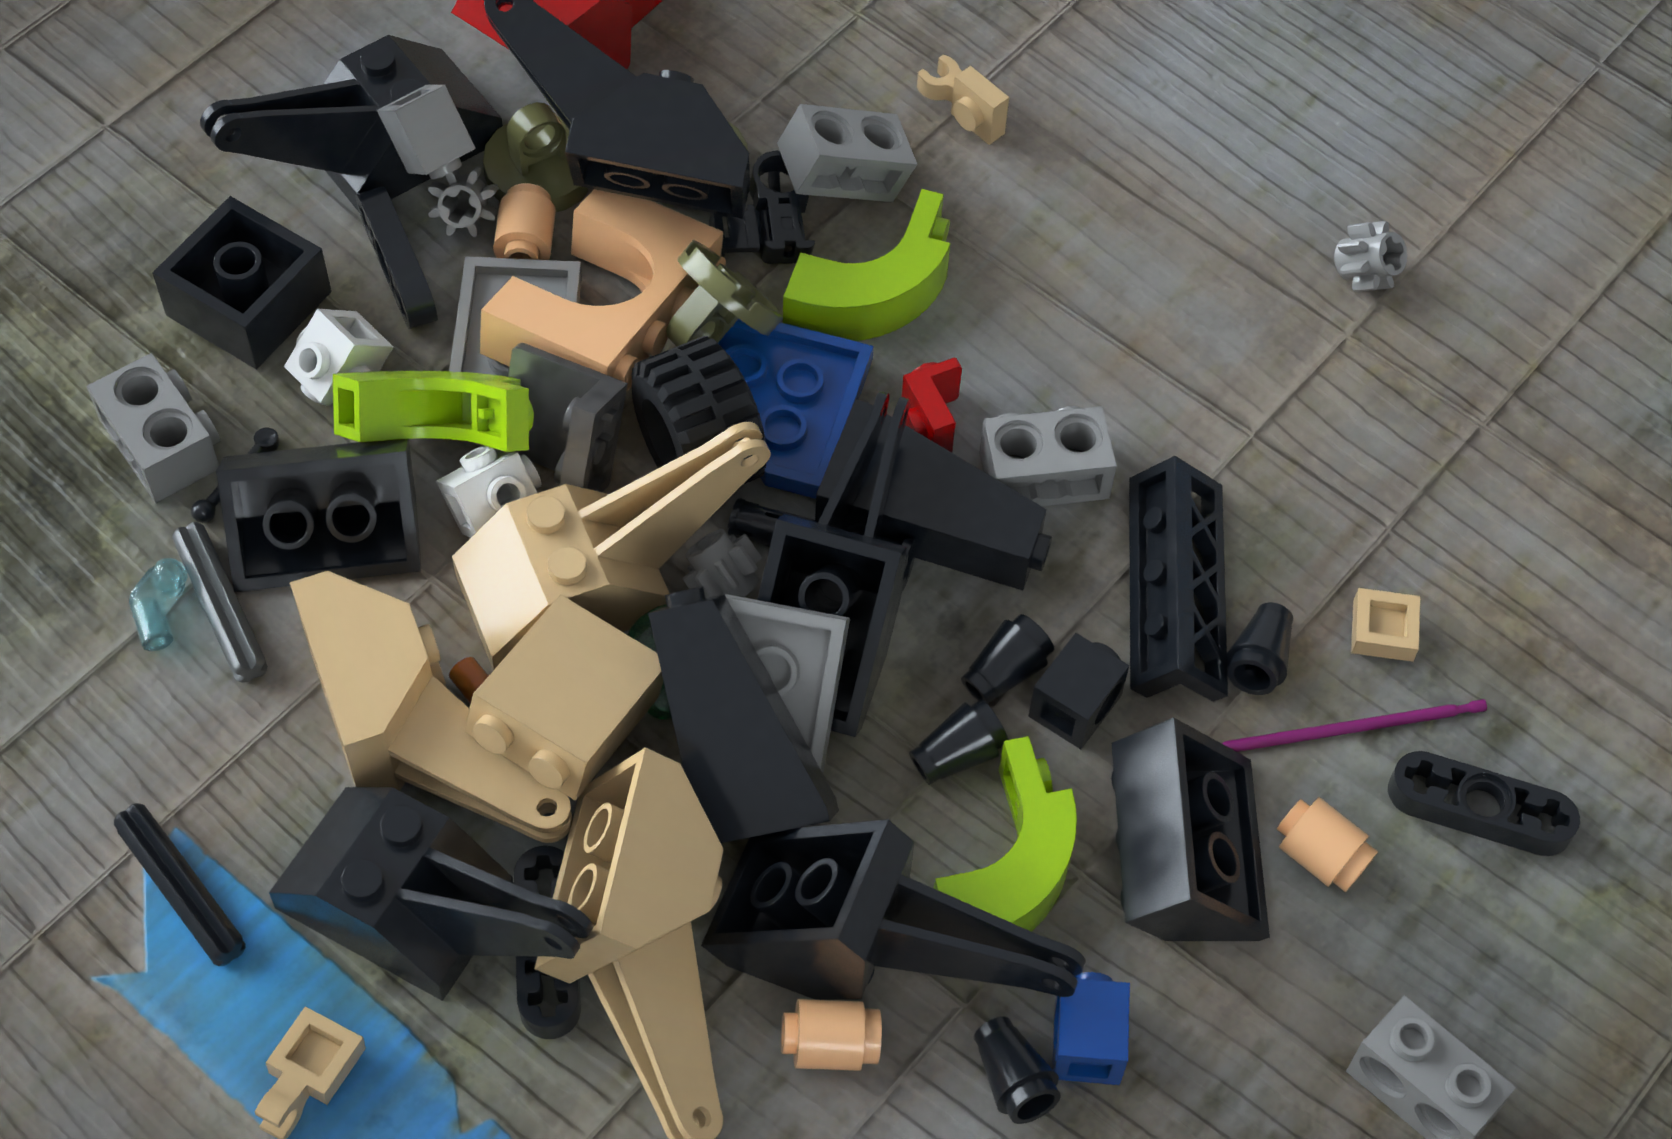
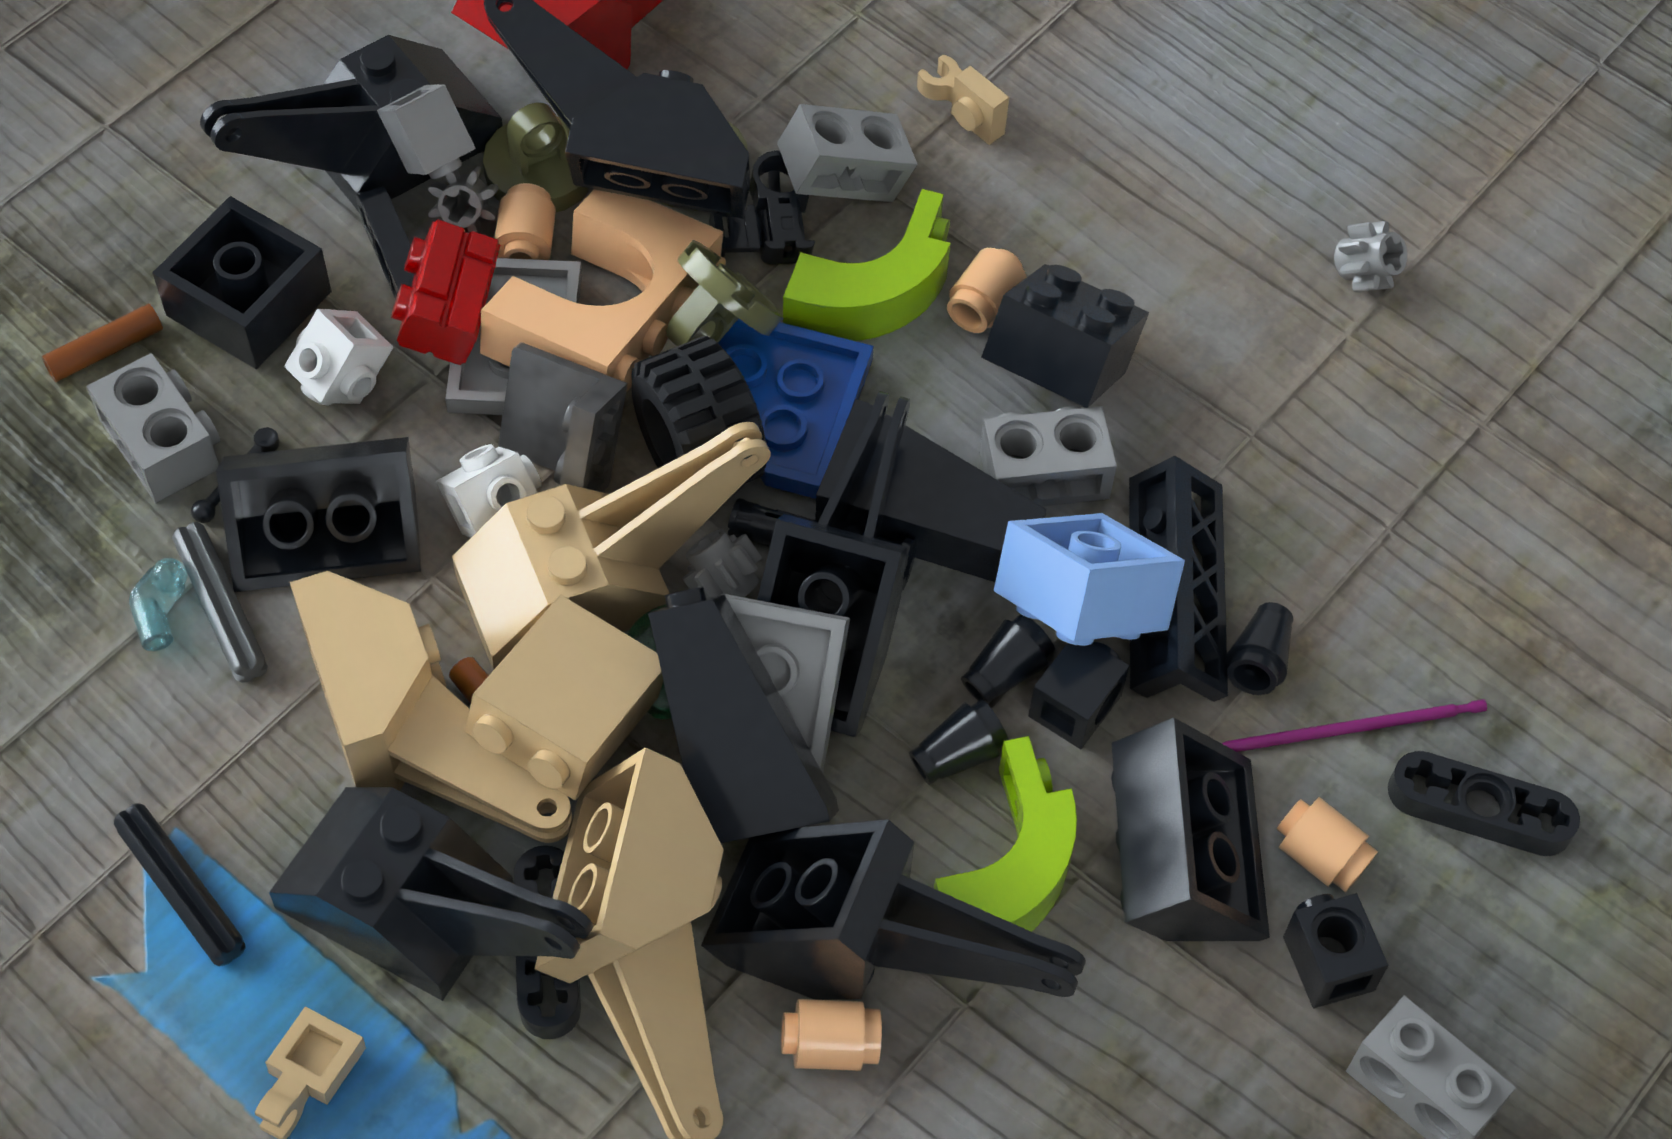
(102, 342): none -> dark orange piece
(433, 406): lime arch -> none
(447, 291): none -> red brick
(929, 391): red bracket -> none
(981, 288): none -> light nougat brick
(1016, 1072): black cone -> none
(1065, 334): none -> black brick
(1088, 577): none -> light blue brick
(1092, 1031): blue brick -> none
(1327, 974): none -> black brick
(1385, 624): tan plate -> none

